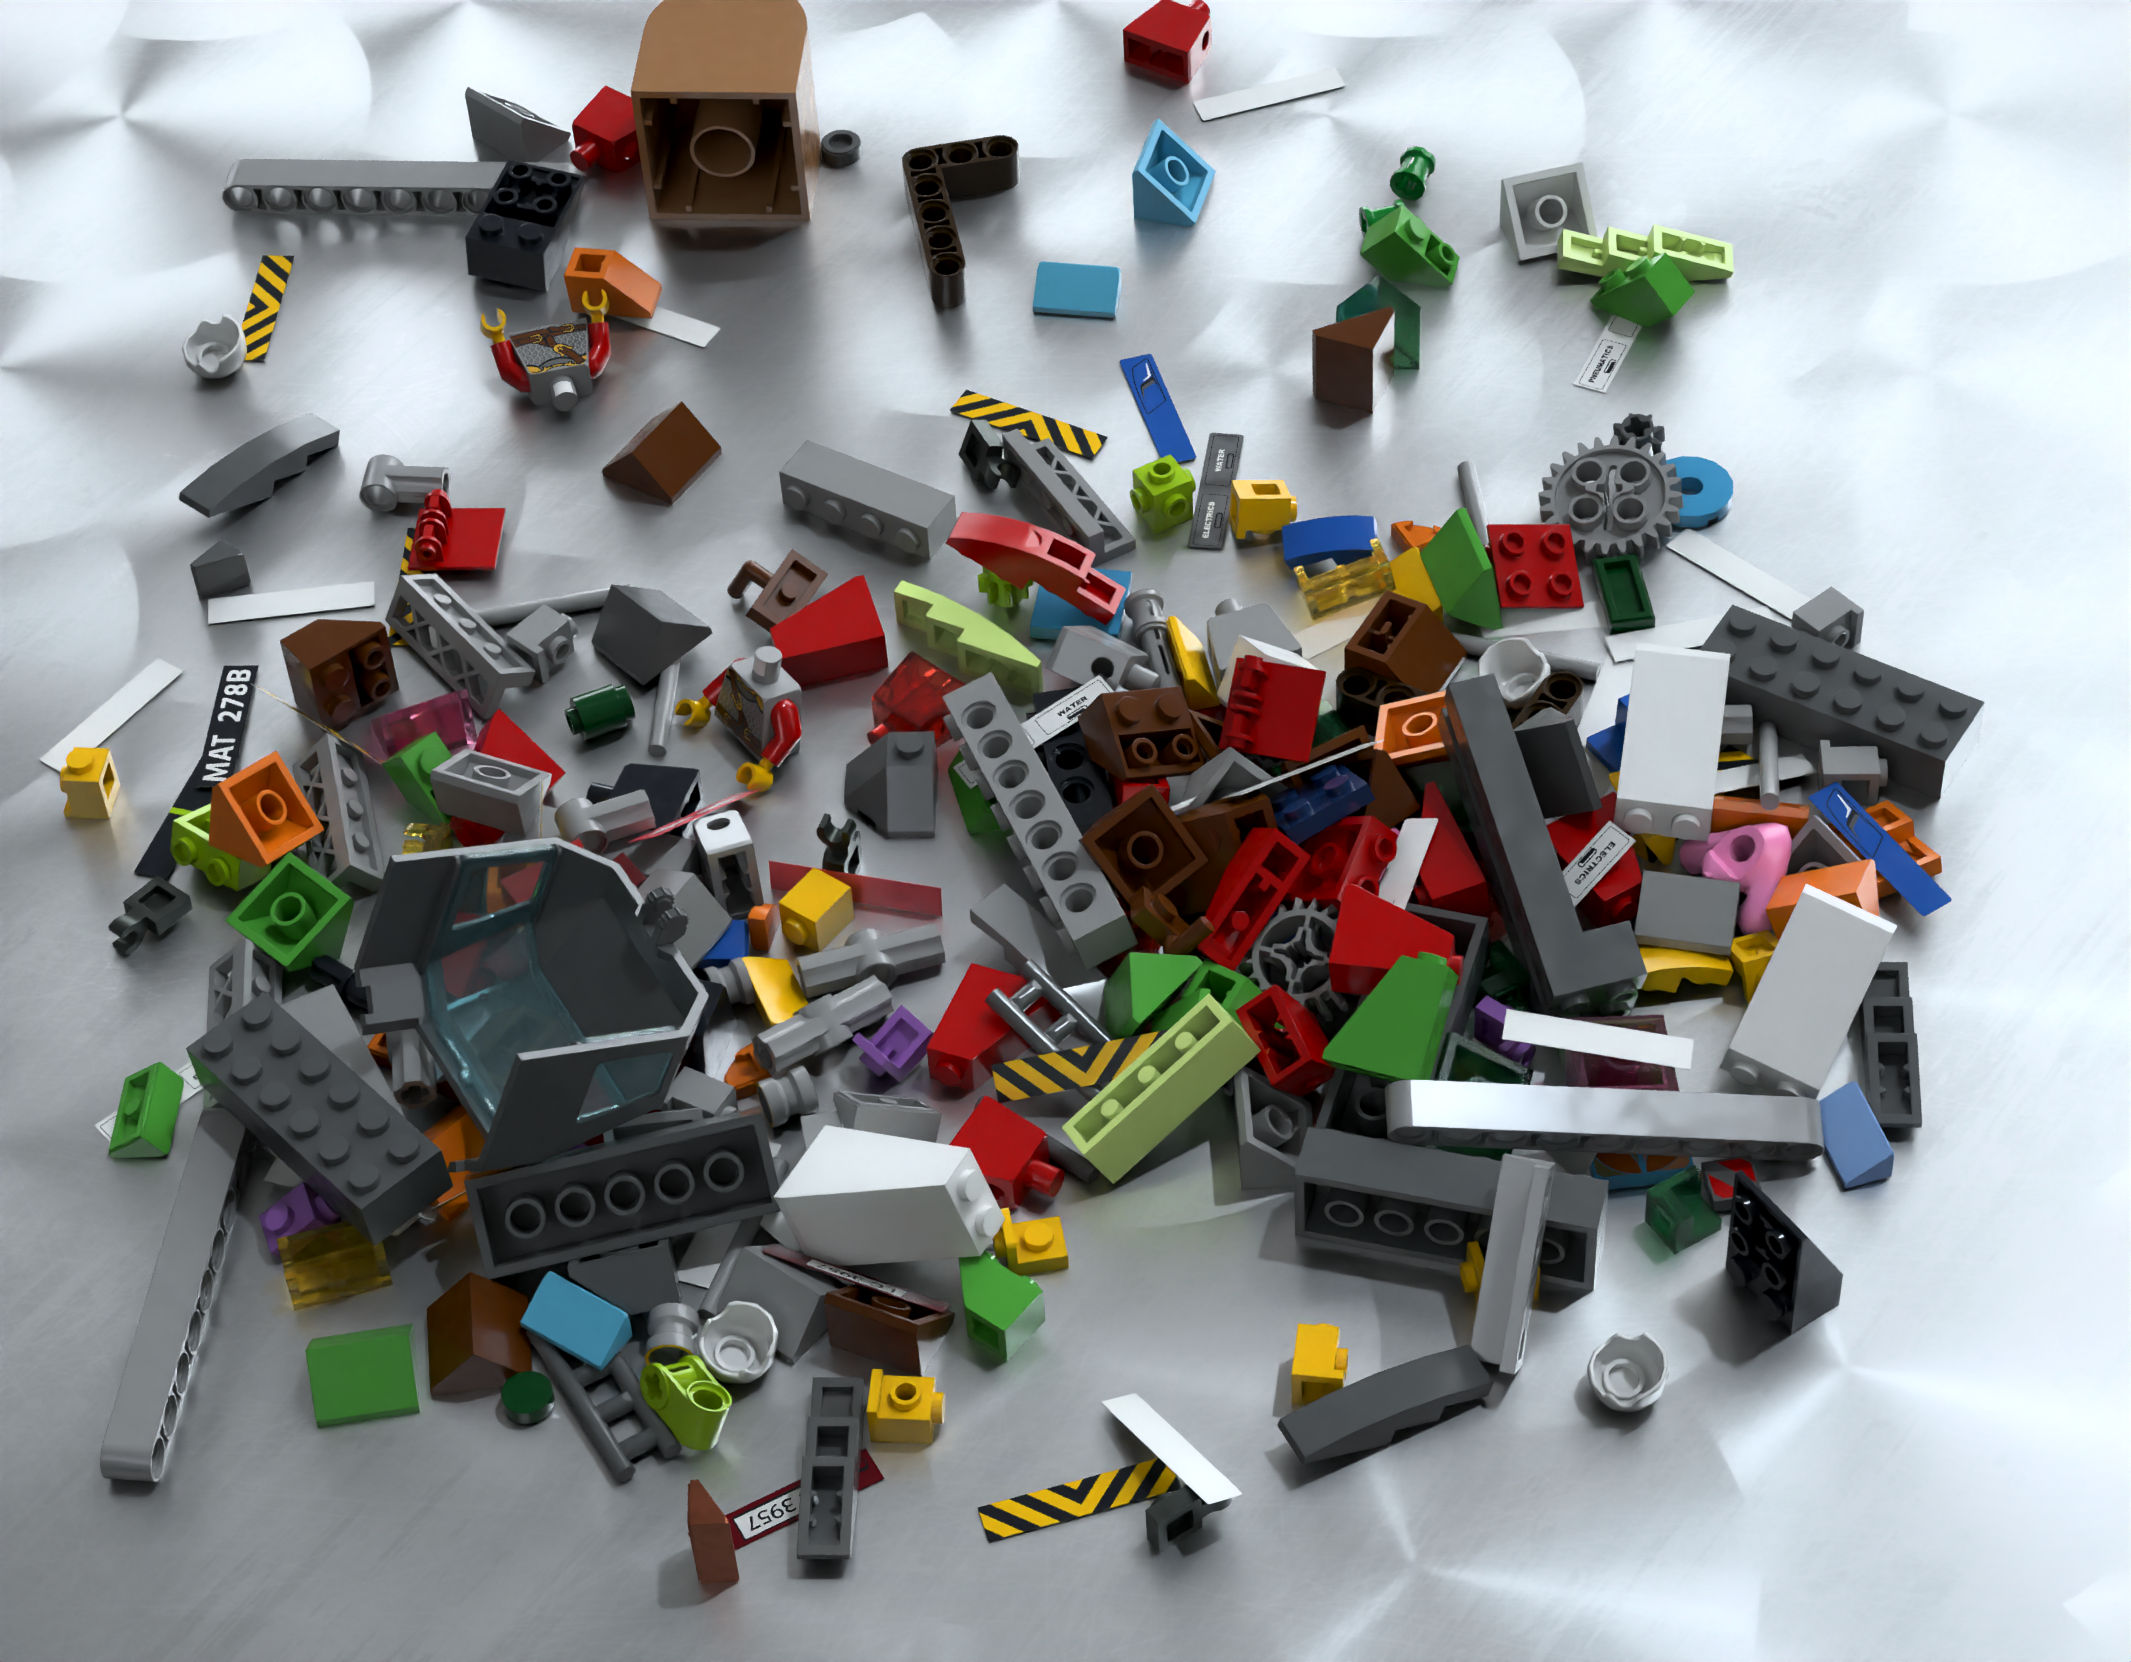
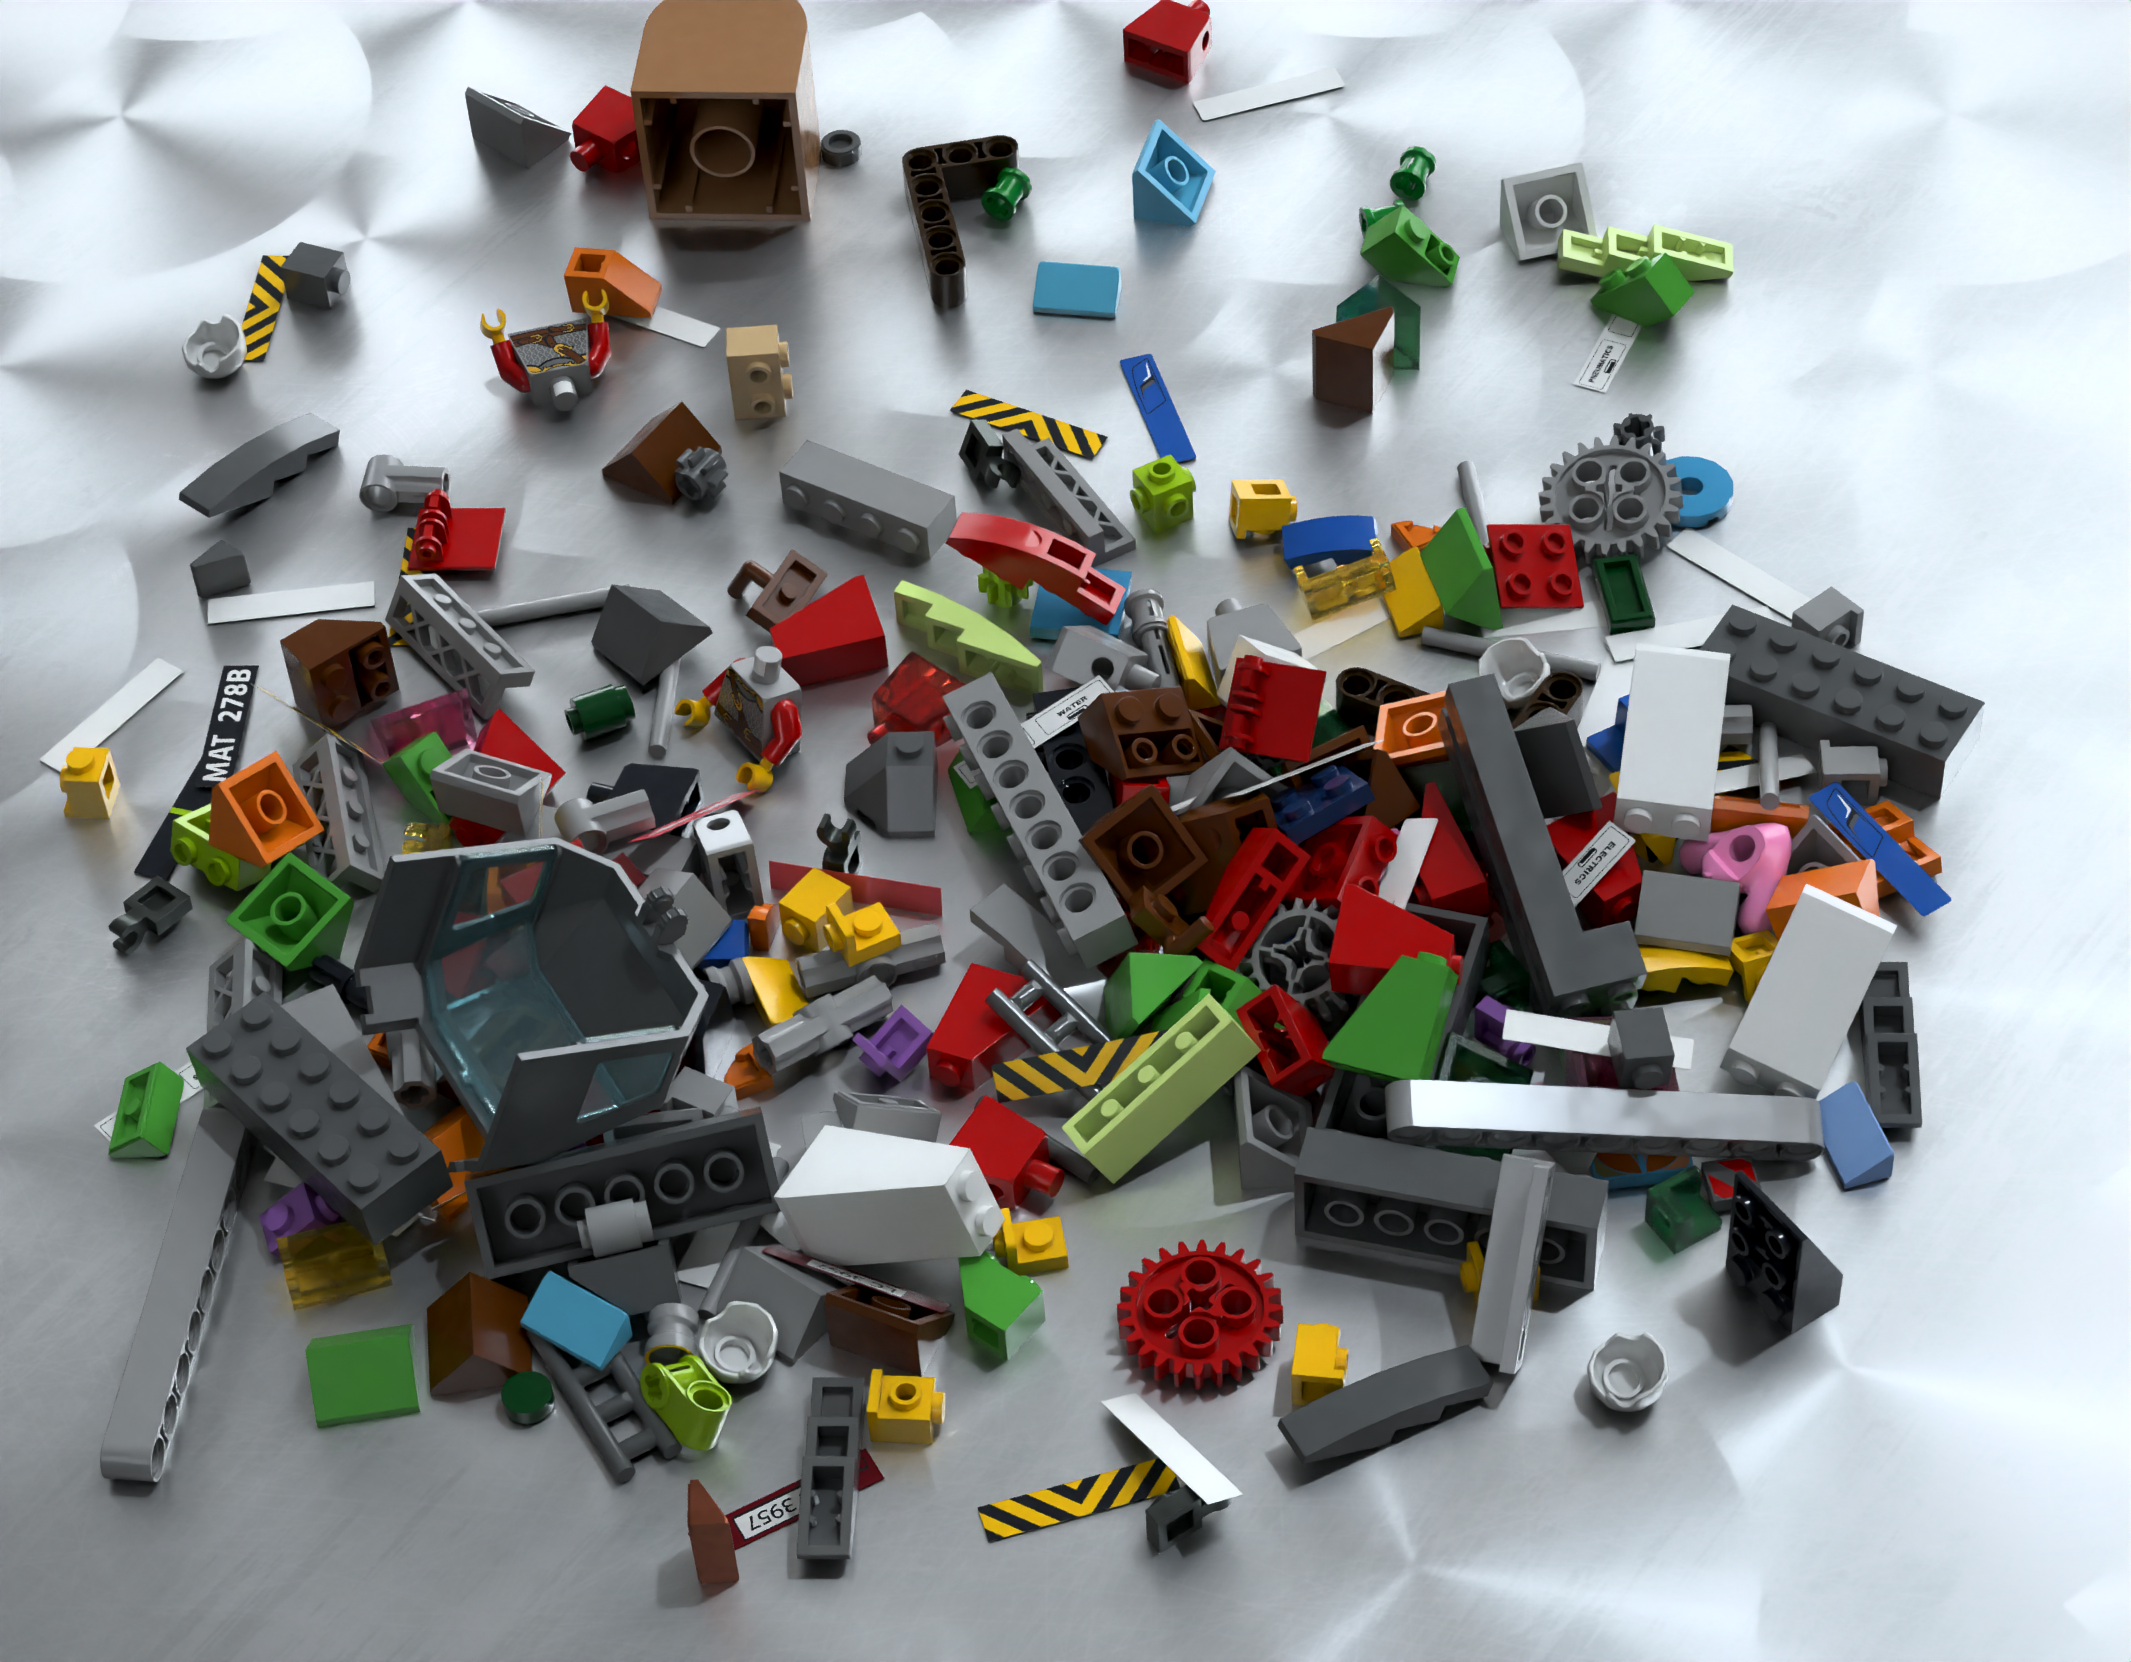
(315, 275): none -> dark grey brick
(364, 186): light grey beam -> none
(524, 225): black slope -> none
(543, 640): light grey brick -> none
(615, 1227): none -> light grey brick
(700, 473): none -> dark grey gear
(757, 373): none -> tan brick
(787, 1096): light grey wheel -> none
(861, 933): none -> yellow bracket
(1002, 199): none -> green bush
(1200, 1314): none -> red gear
(1214, 491): flat silver sticker -> none
(1406, 644): reddish brown slope -> none
(1641, 1048): none -> dark grey brick

